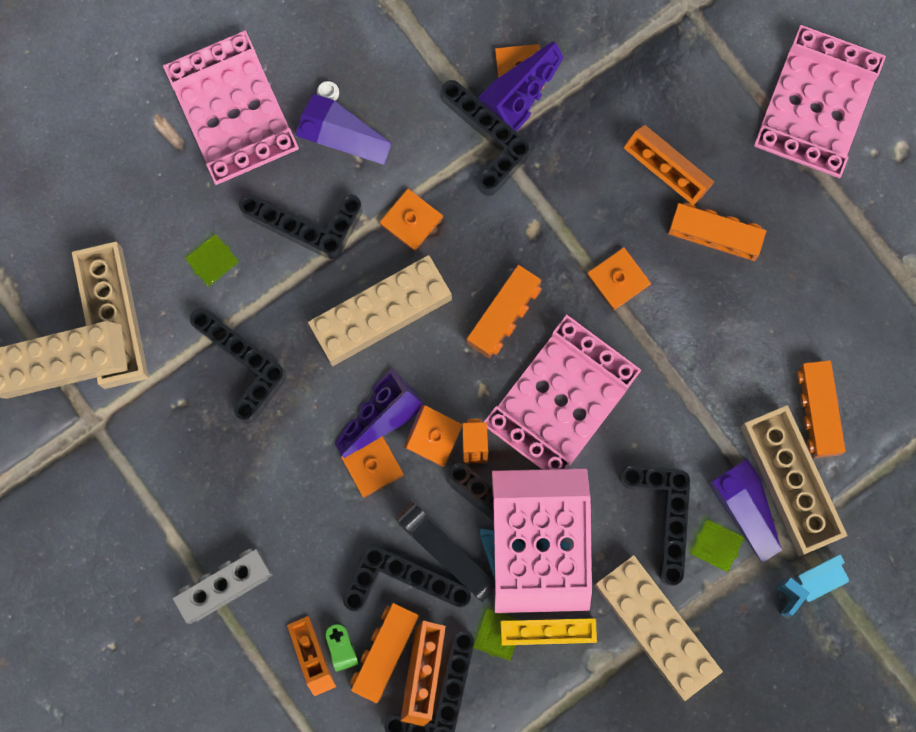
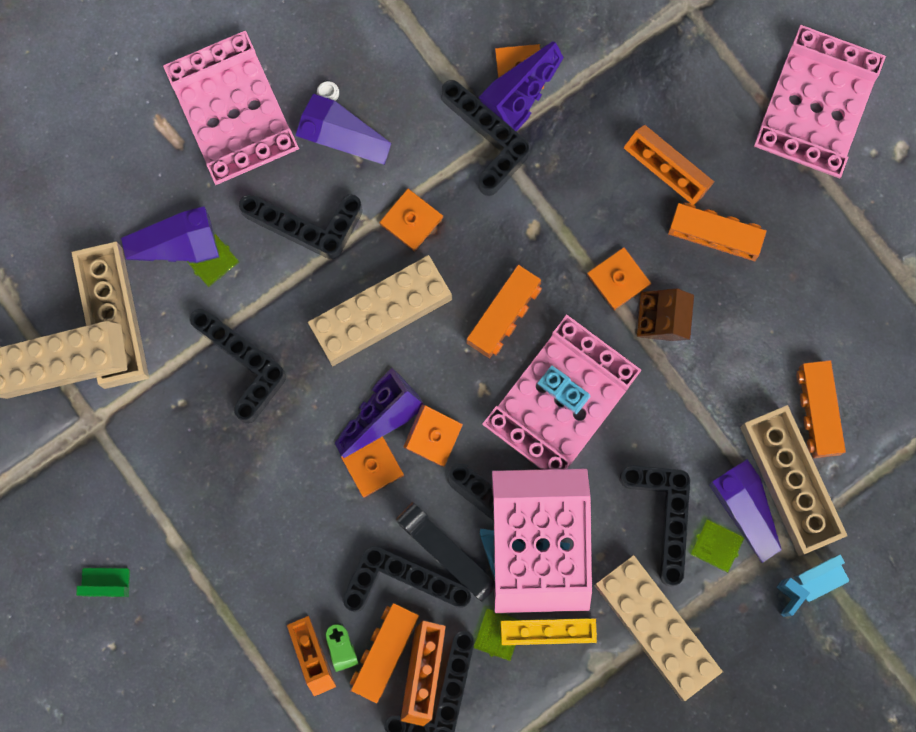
(104, 582): none -> green panel
(177, 238): none -> dark purple wedge
(188, 597): light grey brick -> none
(475, 442): orange brick -> none
(563, 389): none -> medium azure slope
(665, 315): none -> reddish brown slope

